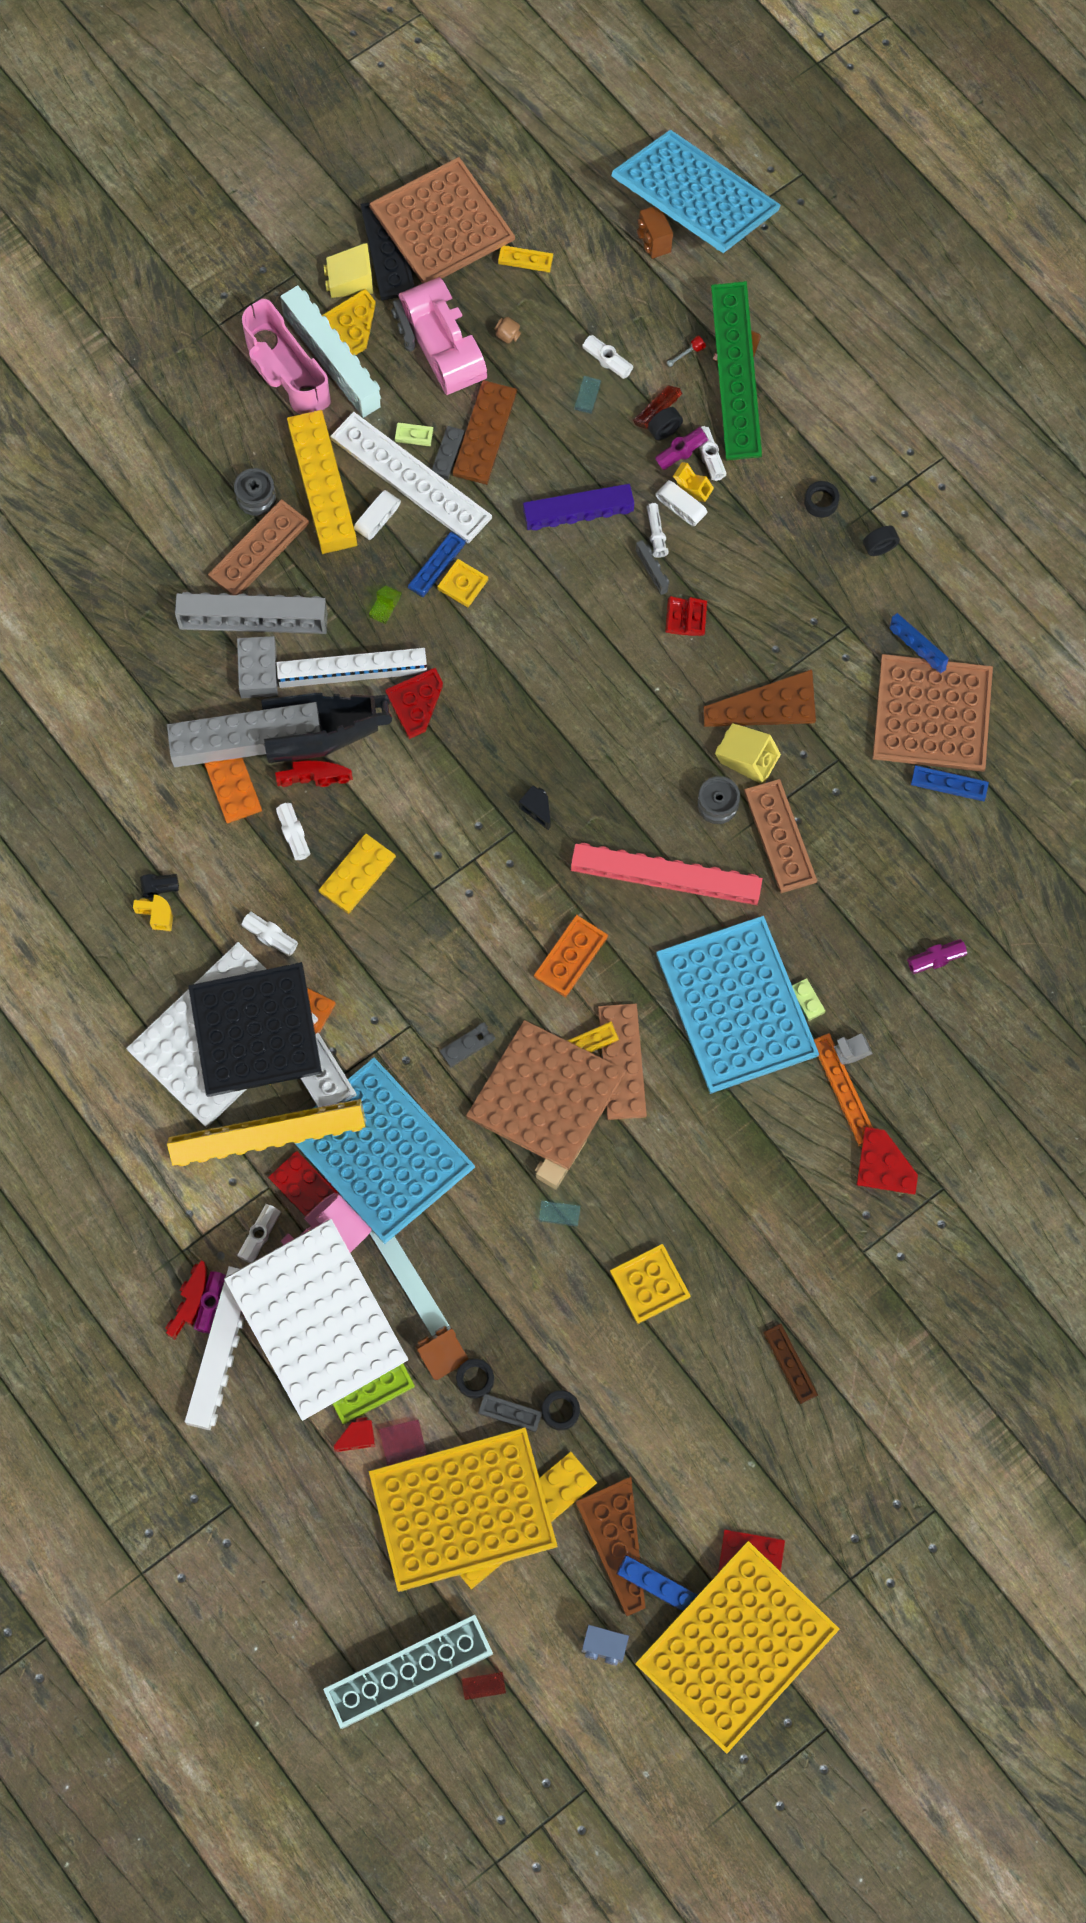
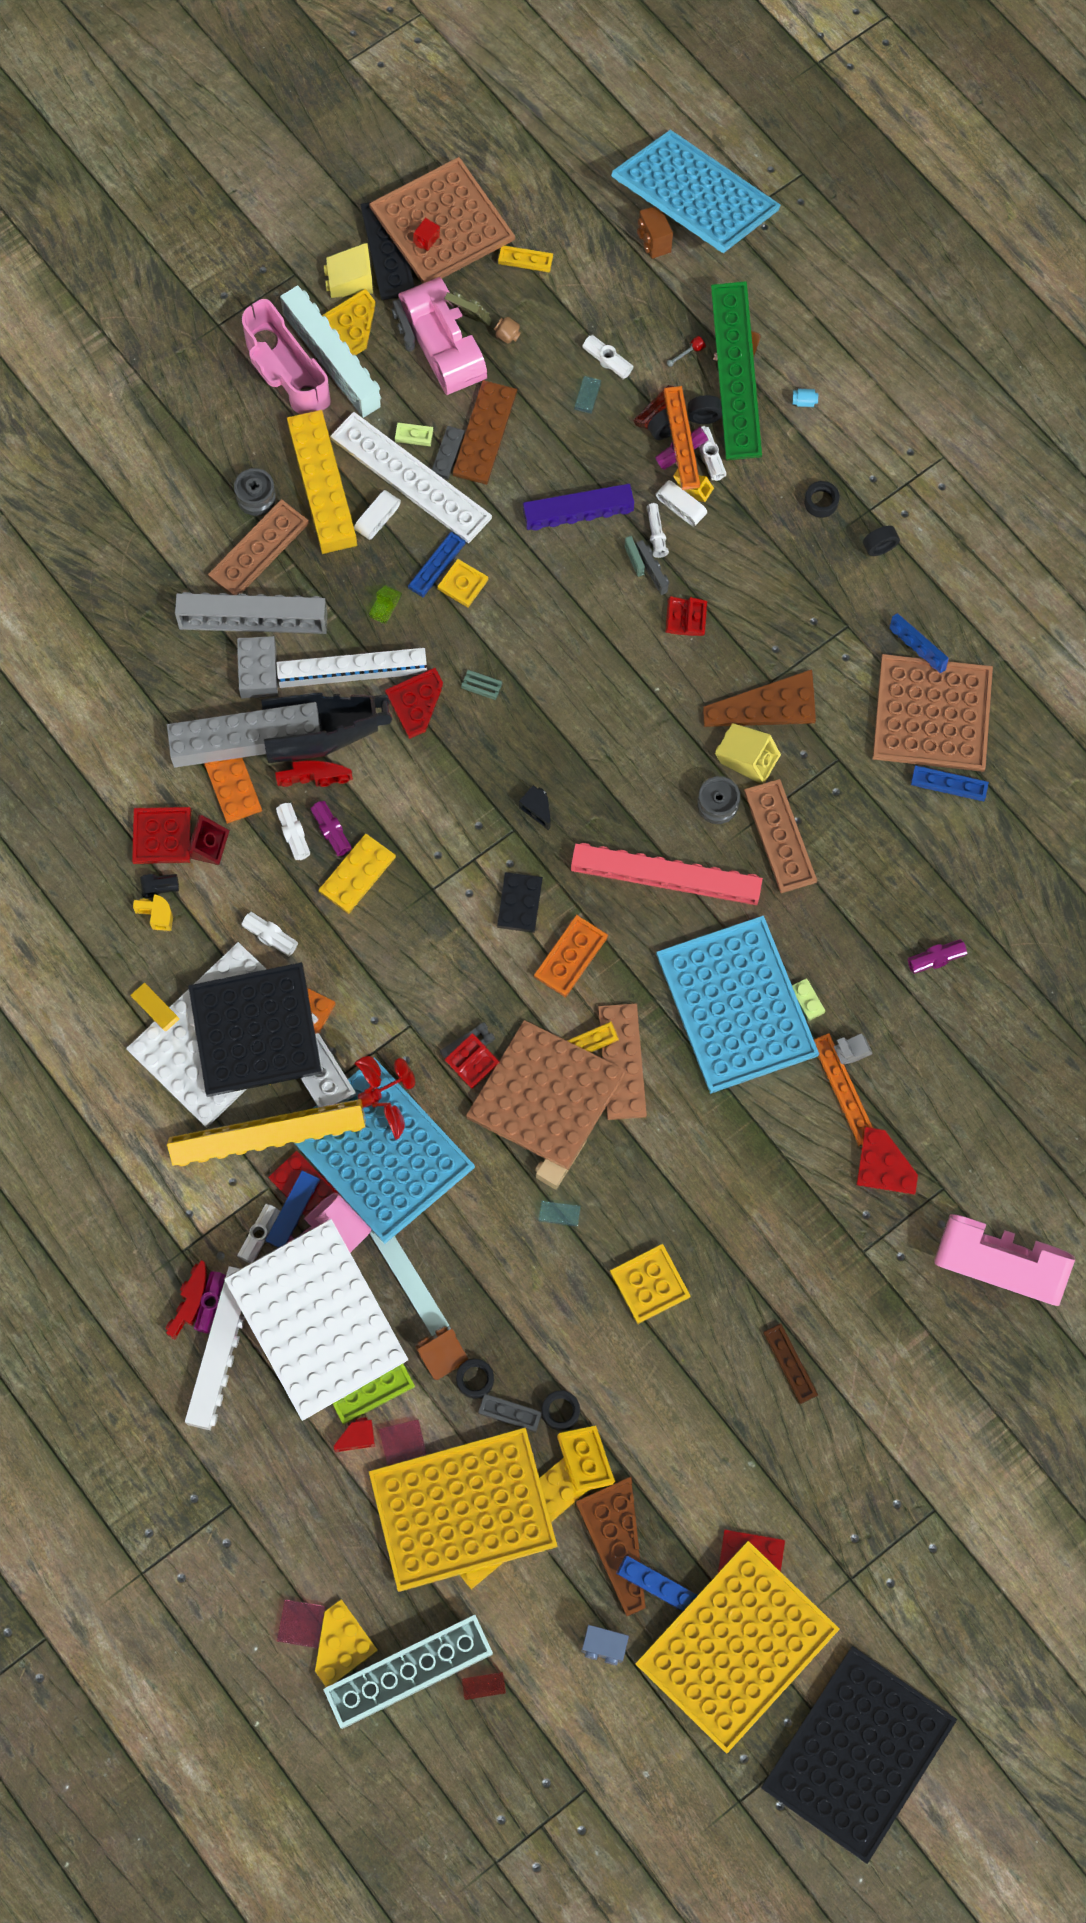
(154, 1007): none -> yellow tile
(161, 835): none -> red plate
(208, 841): none -> dark red slope
(292, 1209): none -> blue tile
(301, 1624): none -> clear pink tile
(331, 828): none -> magenta piece
(341, 1645): none -> yellow plate
(371, 1096): none -> red plant
(426, 234): none -> red brick
(469, 308): none -> olive plate
(472, 1061): none -> red slope
(481, 684): none -> sand green tile
(519, 902): none -> black plate
(585, 1459): none -> yellow plate
(634, 556): none -> sand green tile
(681, 438): none -> orange tile
(704, 409): none -> black tyre
(805, 397): none -> medium azure brick
(859, 1754): none -> black plate
(1002, 1263): none -> bright pink piece

